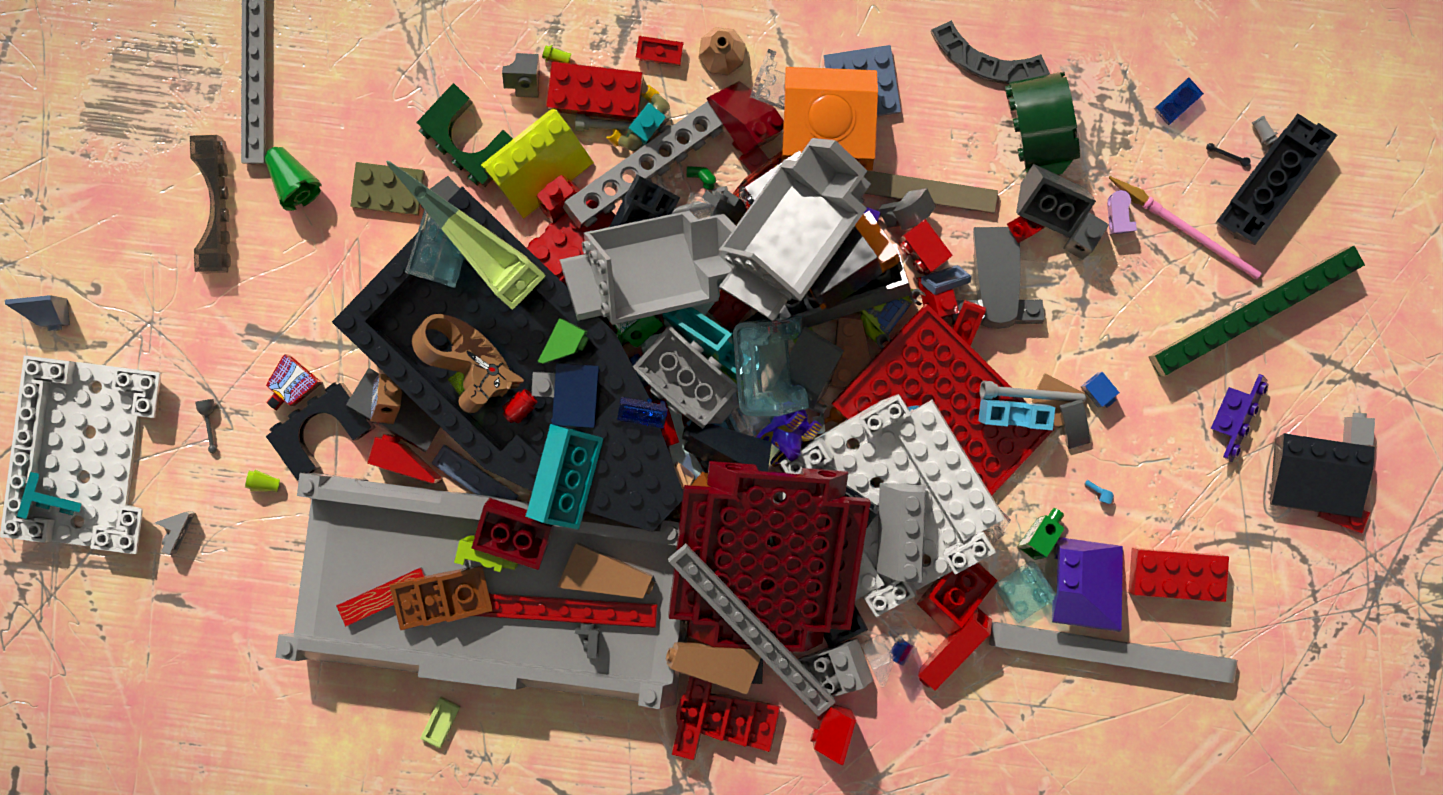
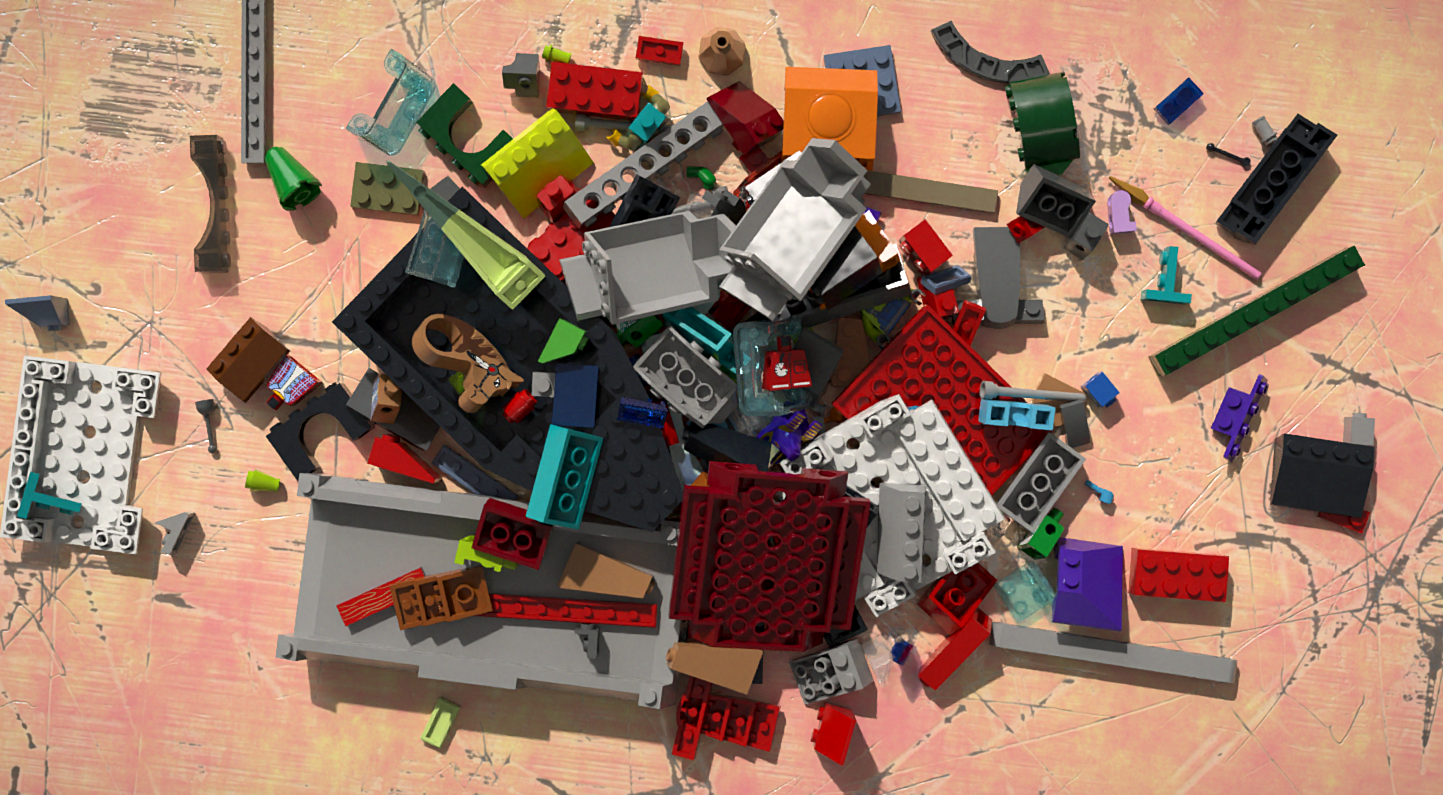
(248, 359): none -> reddish brown slope
(399, 108): none -> clear light blue windscreen
(684, 475): light nougat slope -> none
(751, 629): light grey plate -> none
(769, 82): clear bracket -> none
(785, 367): none -> red torso
(909, 211): dark grey brick -> none
(1040, 482): none -> light grey slope
(1166, 281): none -> teal bracket

